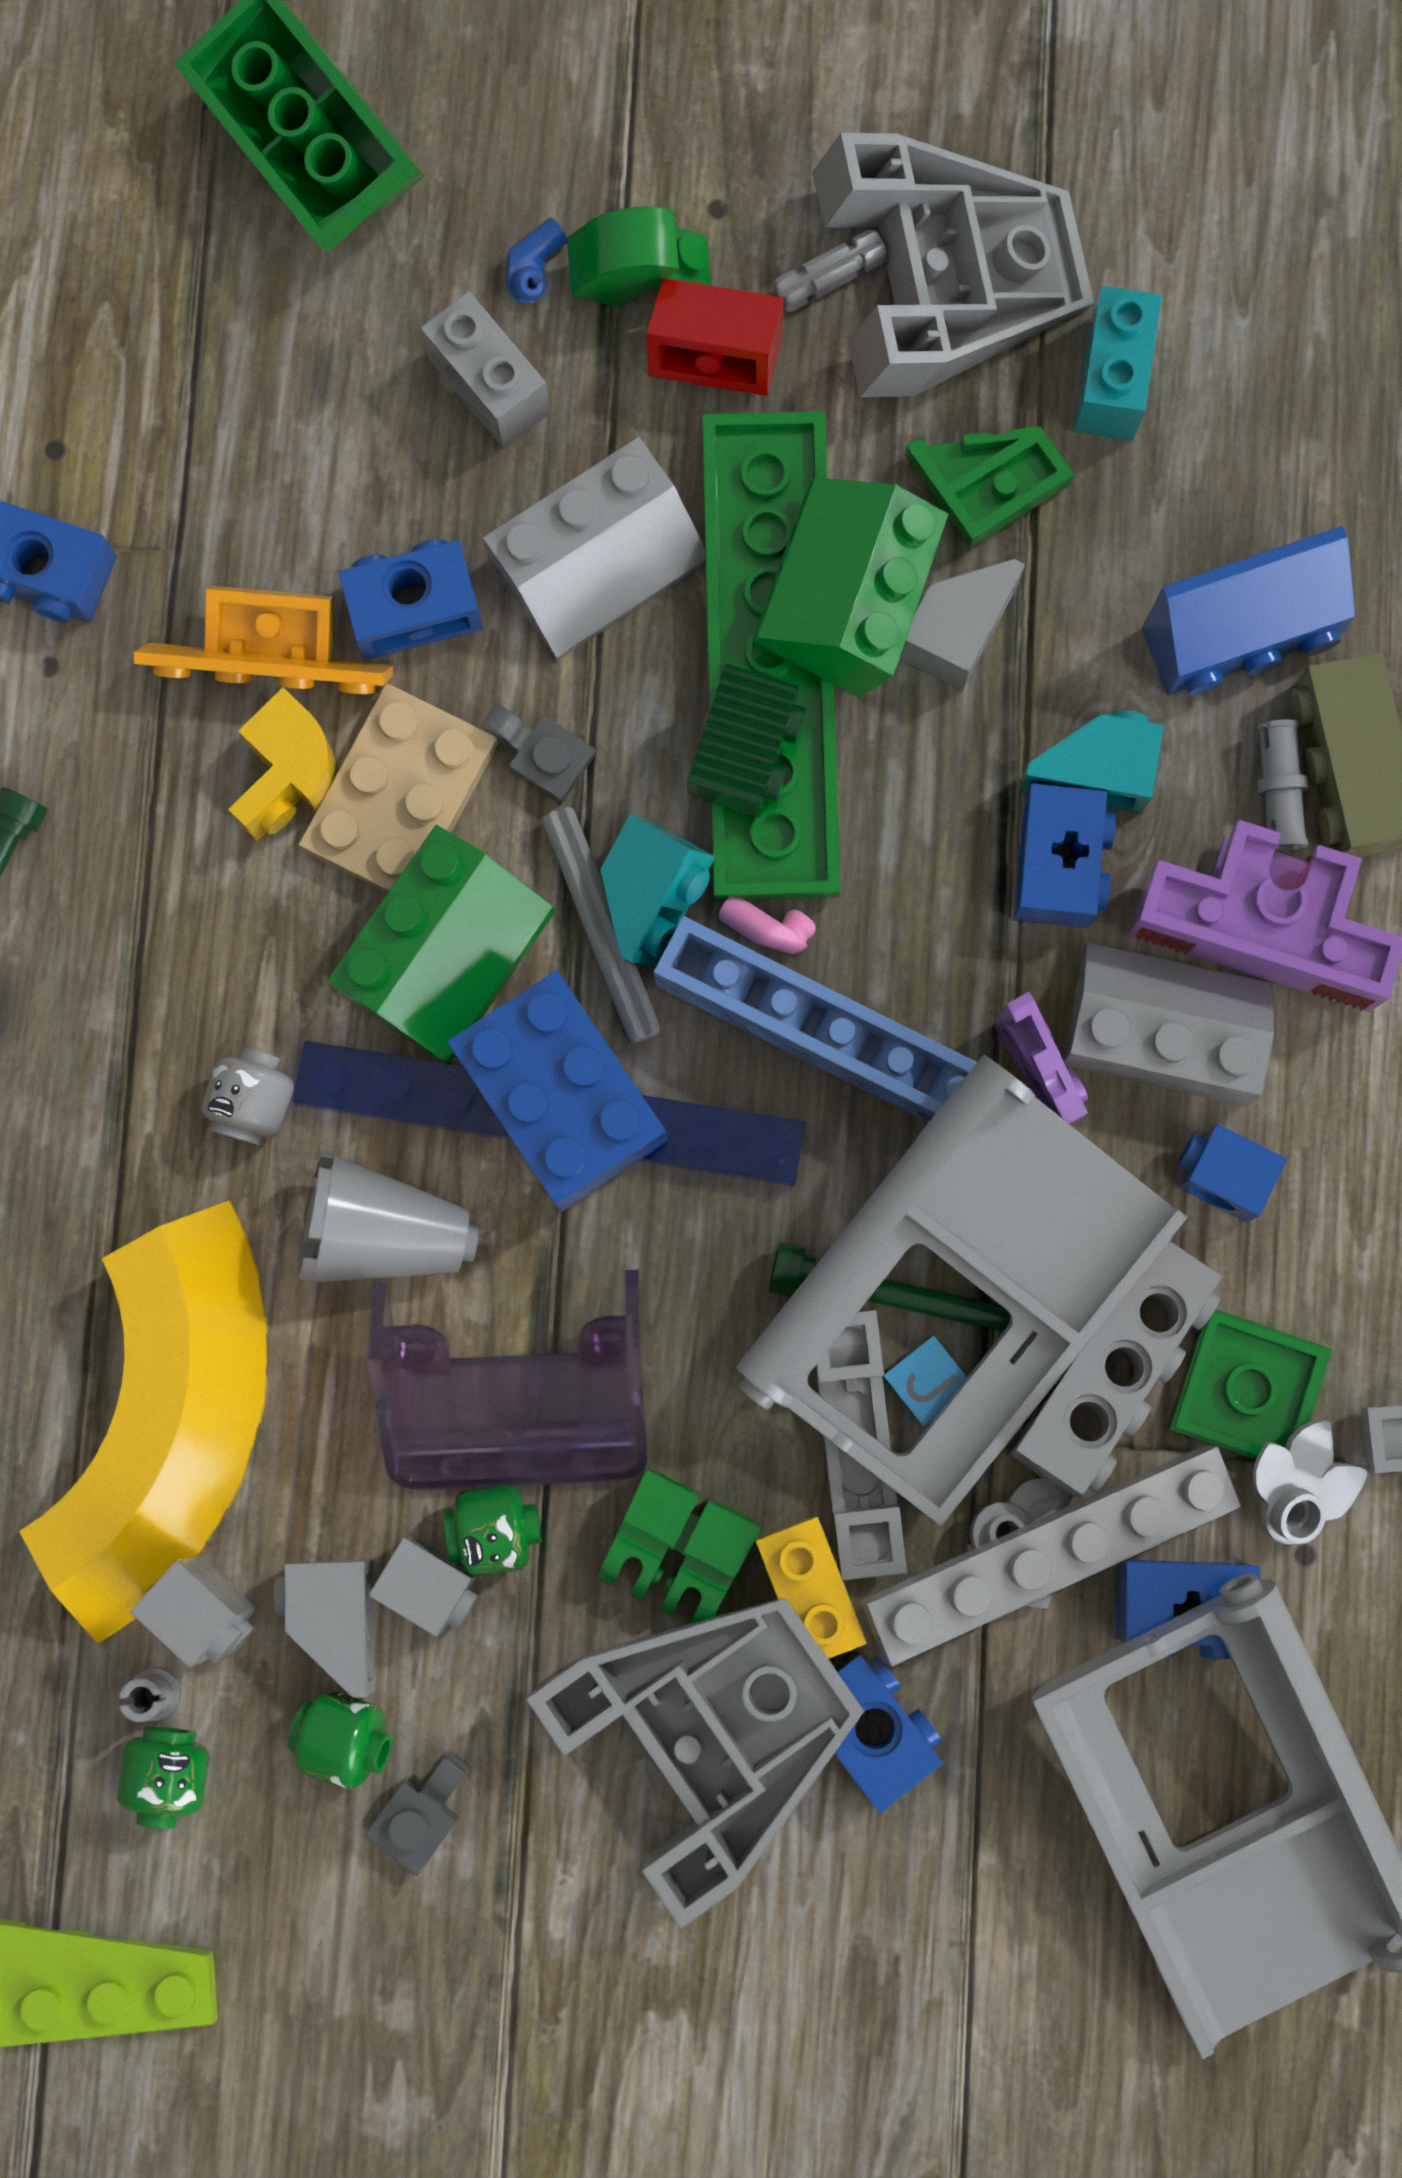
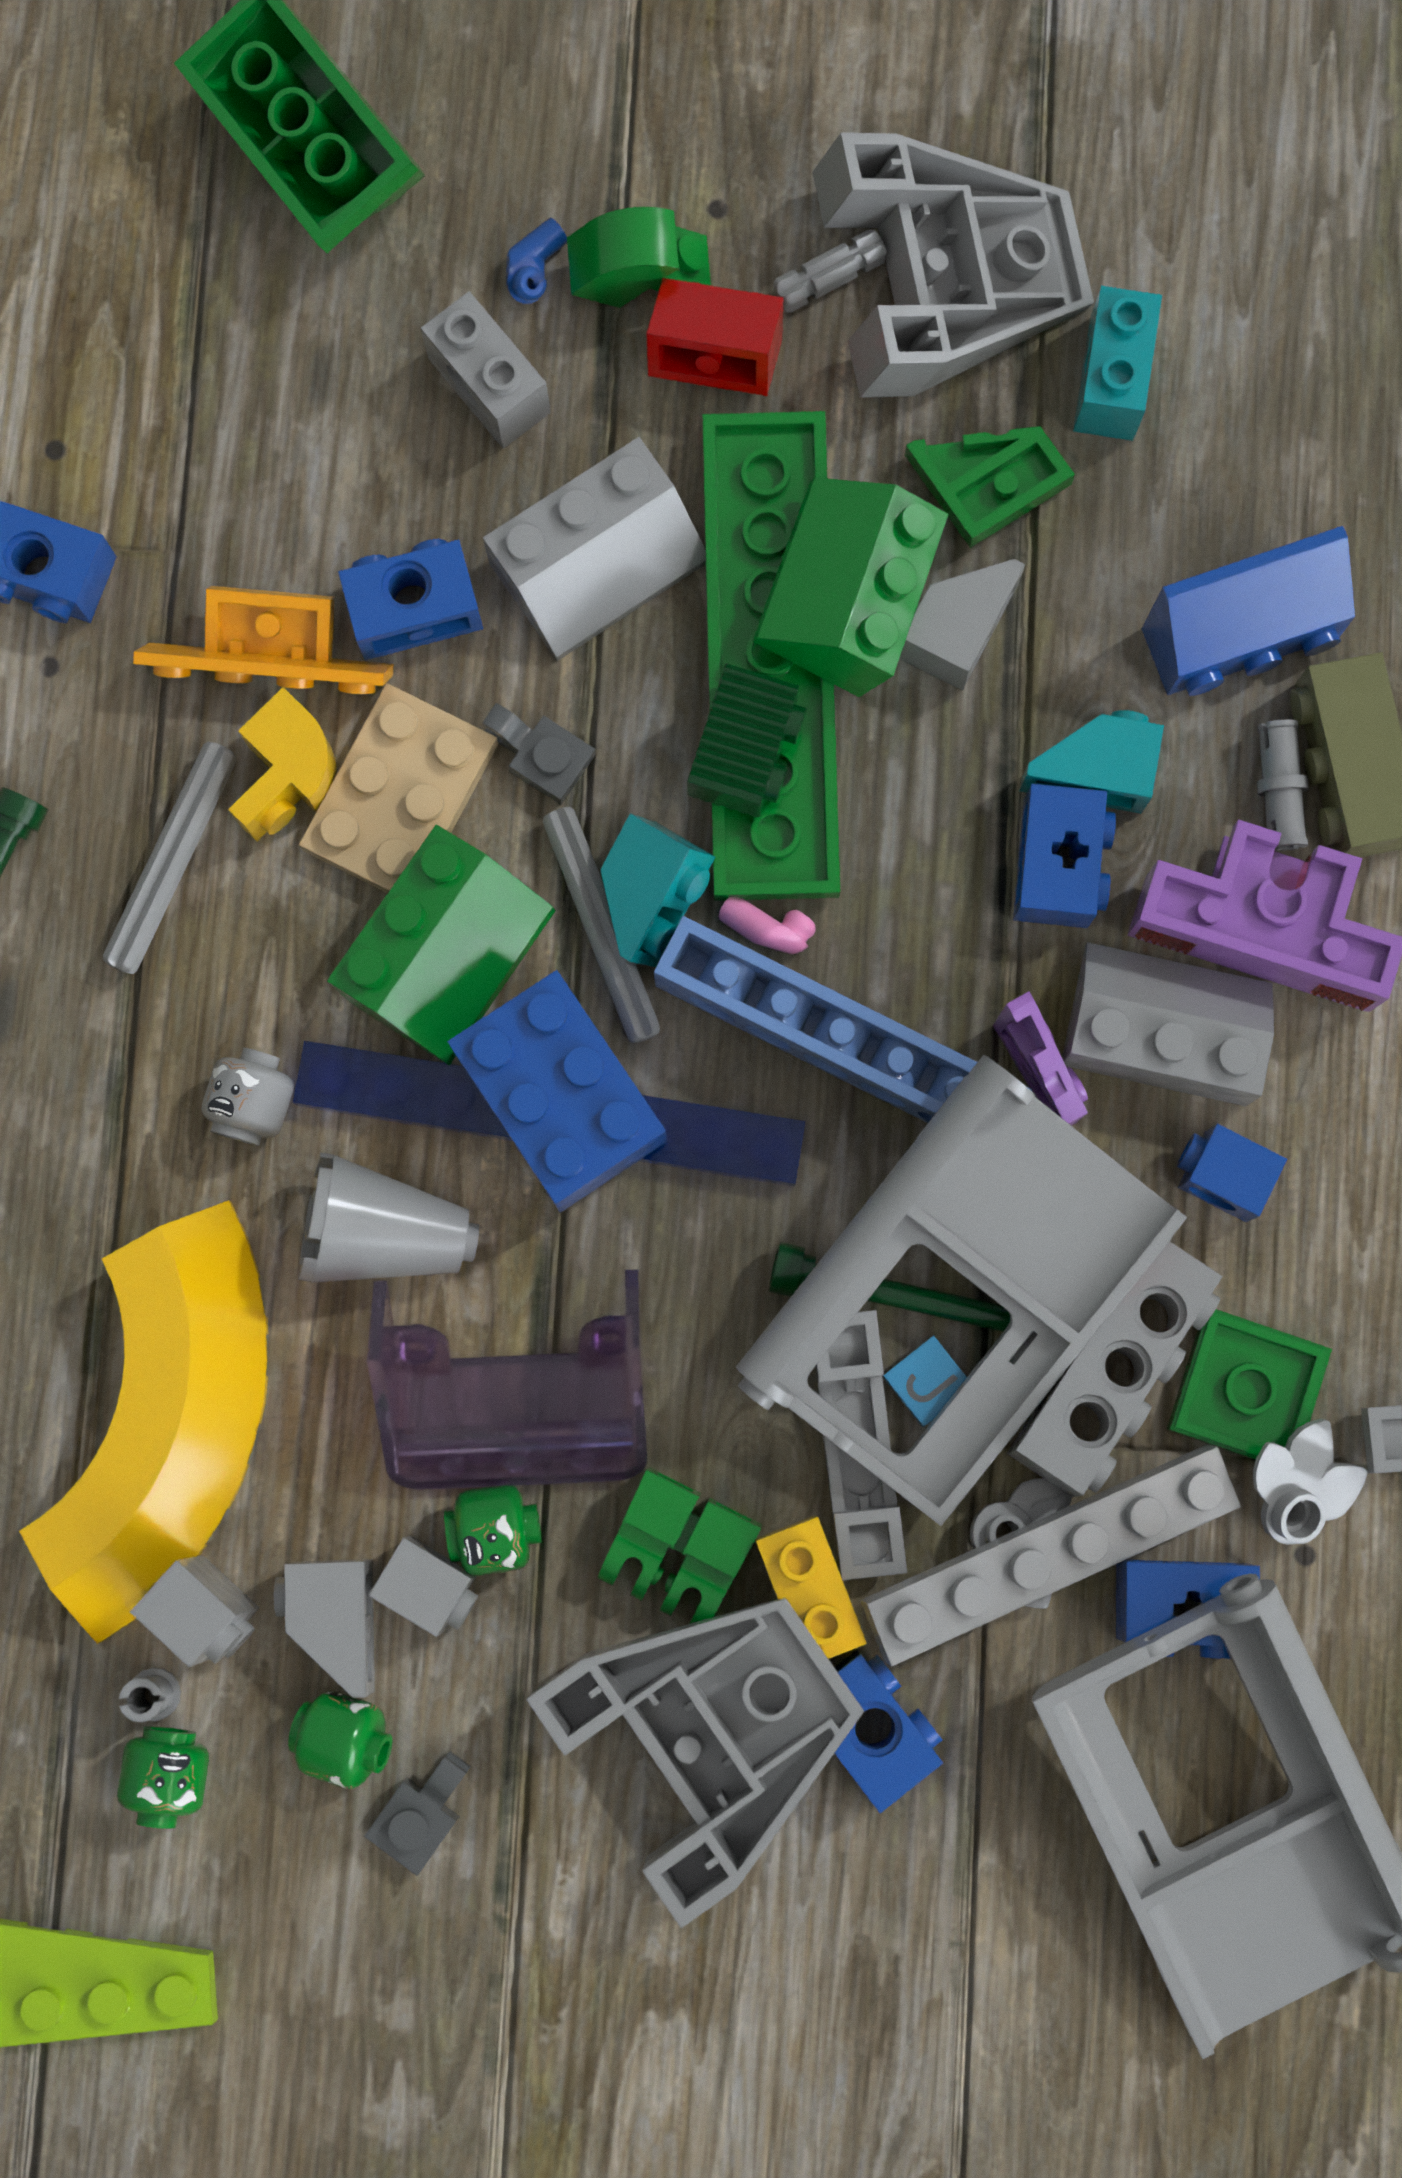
(169, 858): none -> light grey axle

